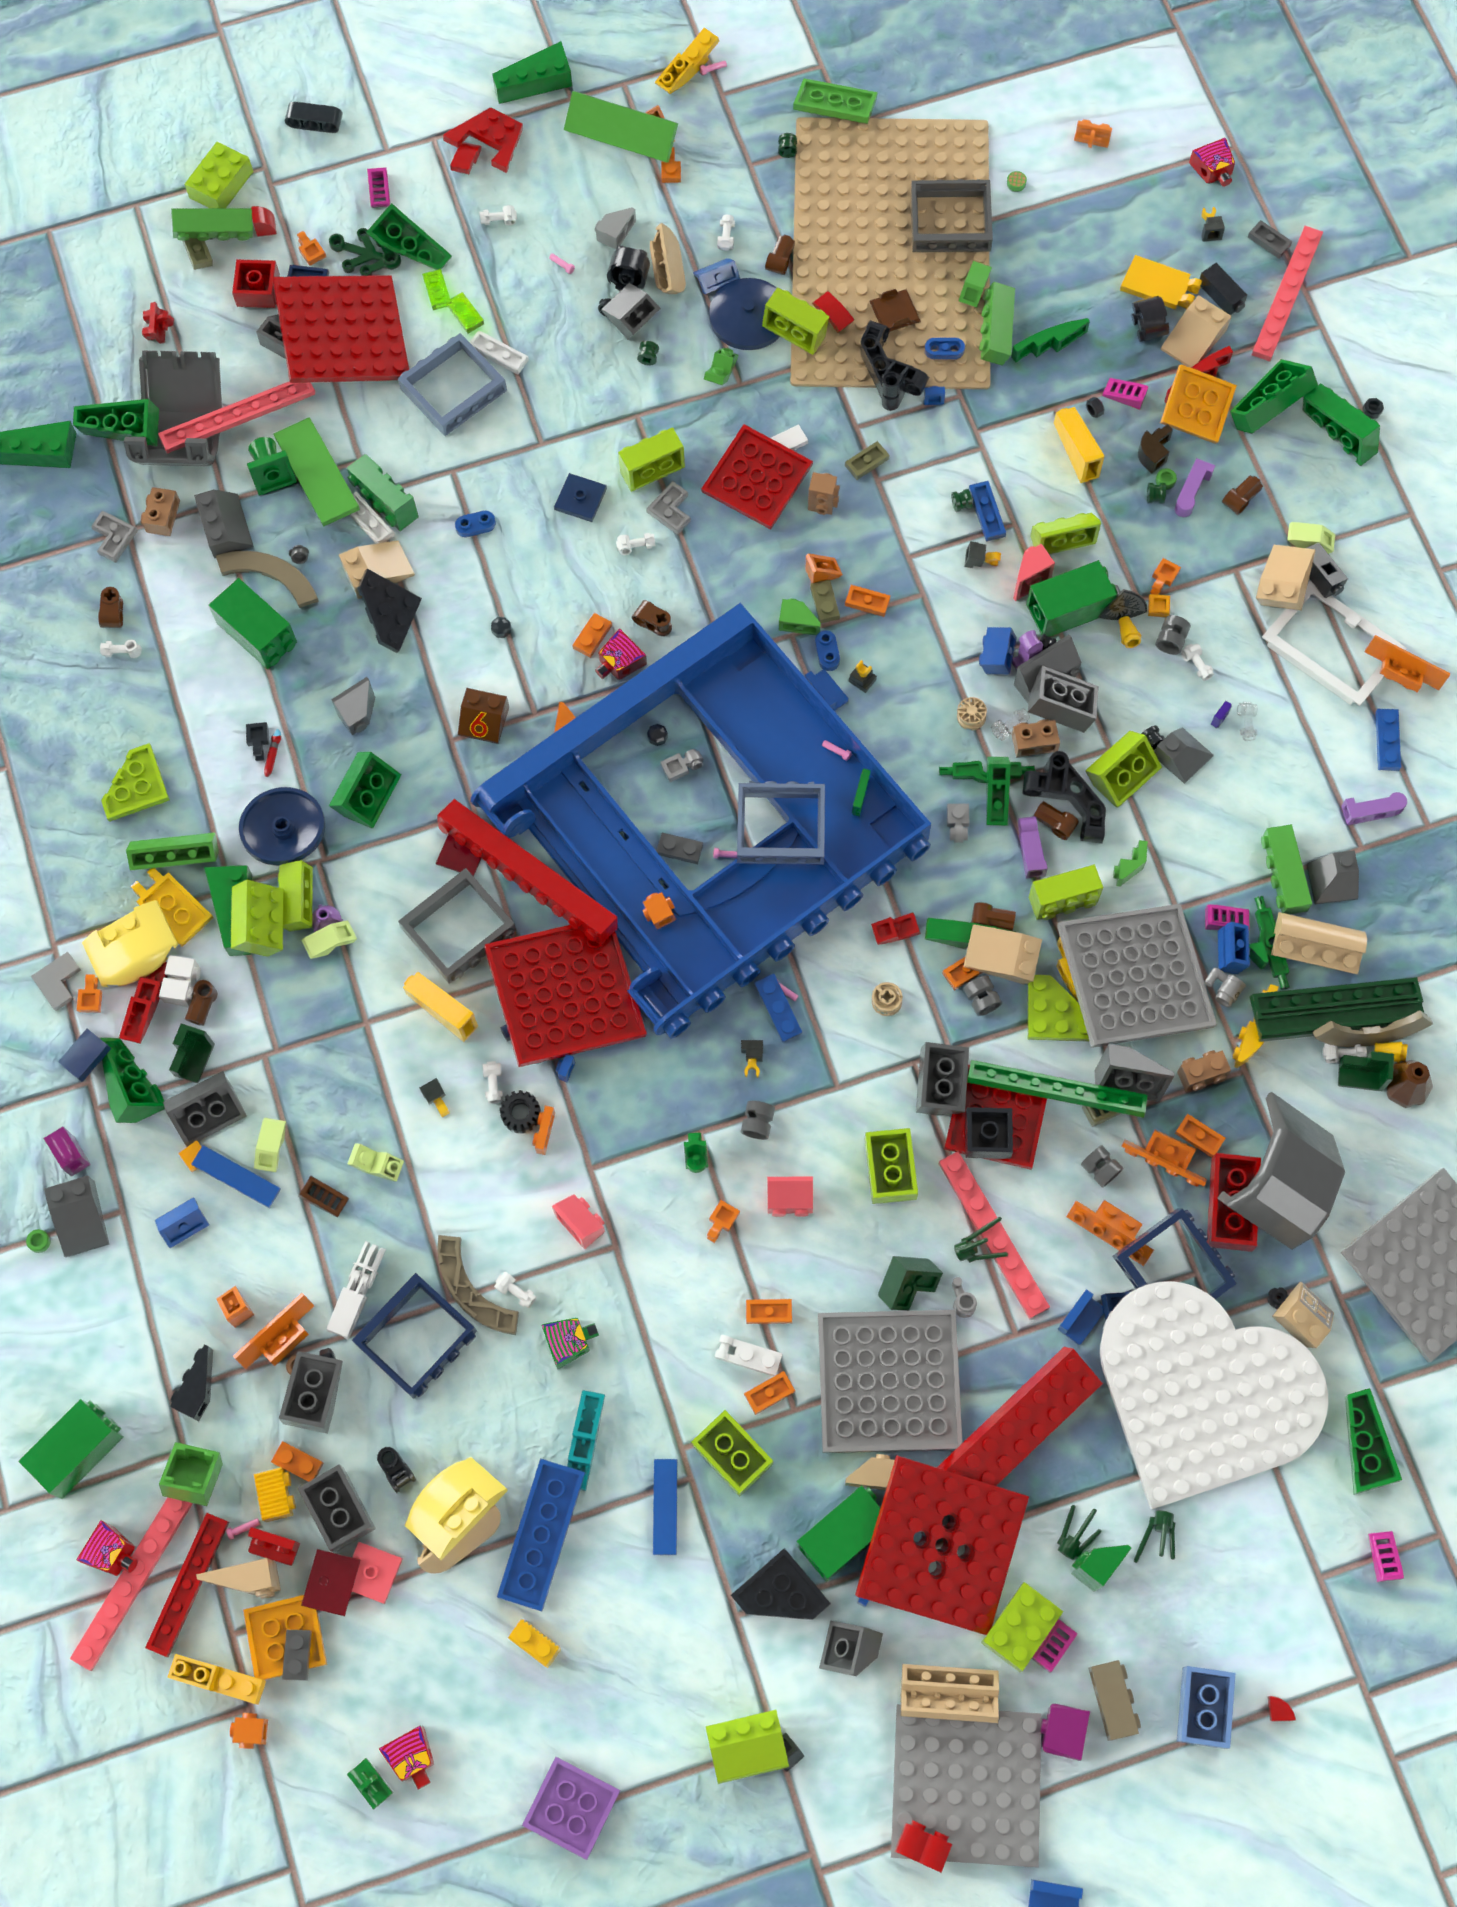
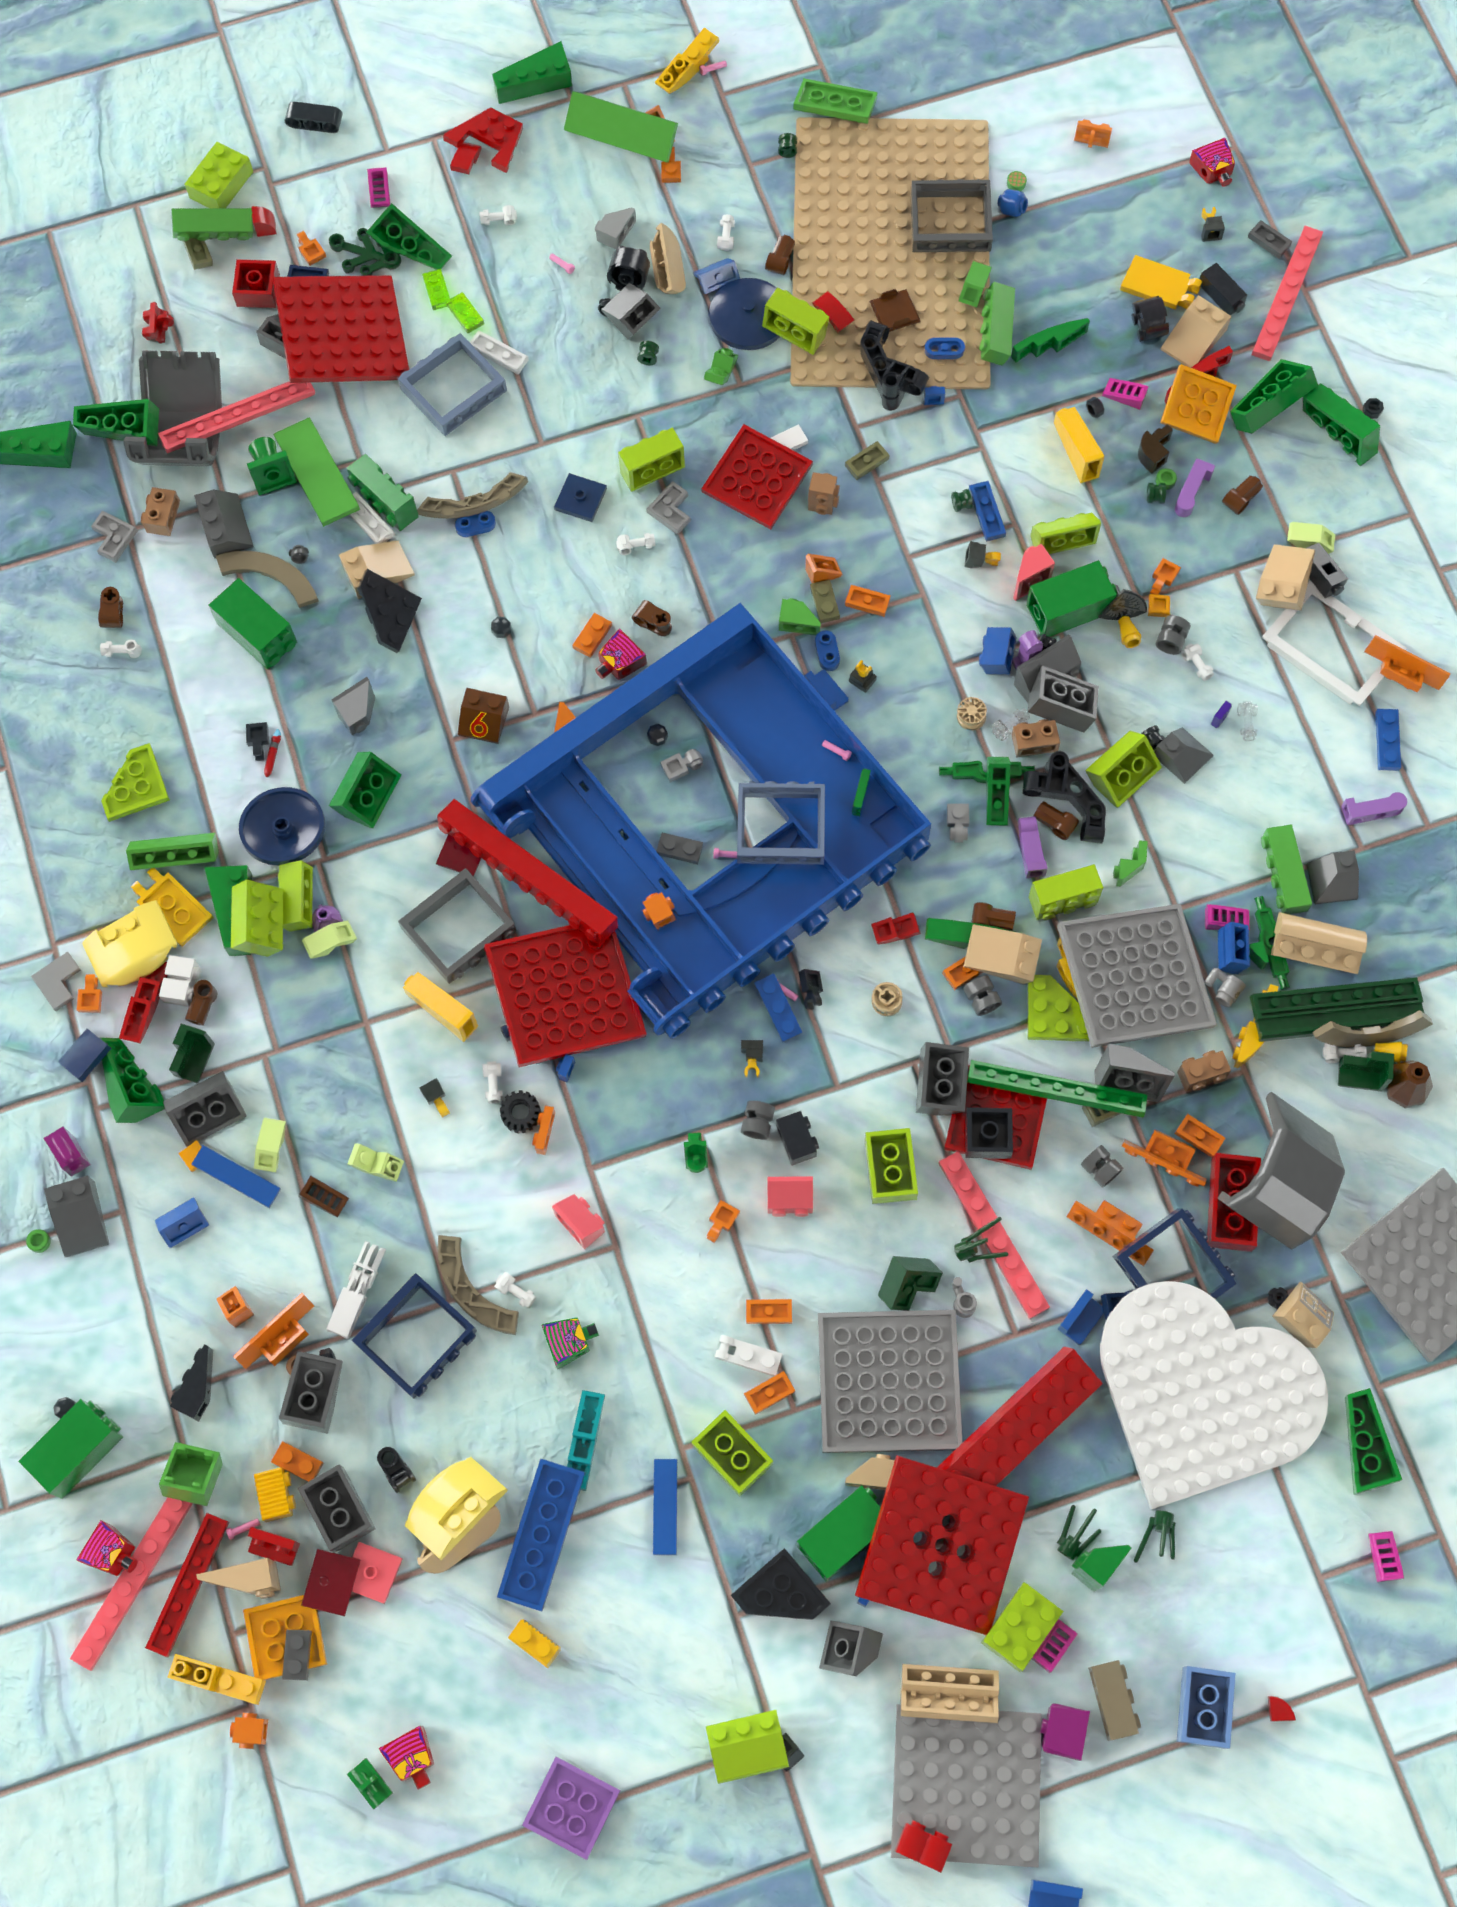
(63, 1406): none -> black tile
(476, 503): none -> dark tan tile
(797, 1138): none -> black brick
(812, 985): none -> black plate
(1012, 203): none -> blue head

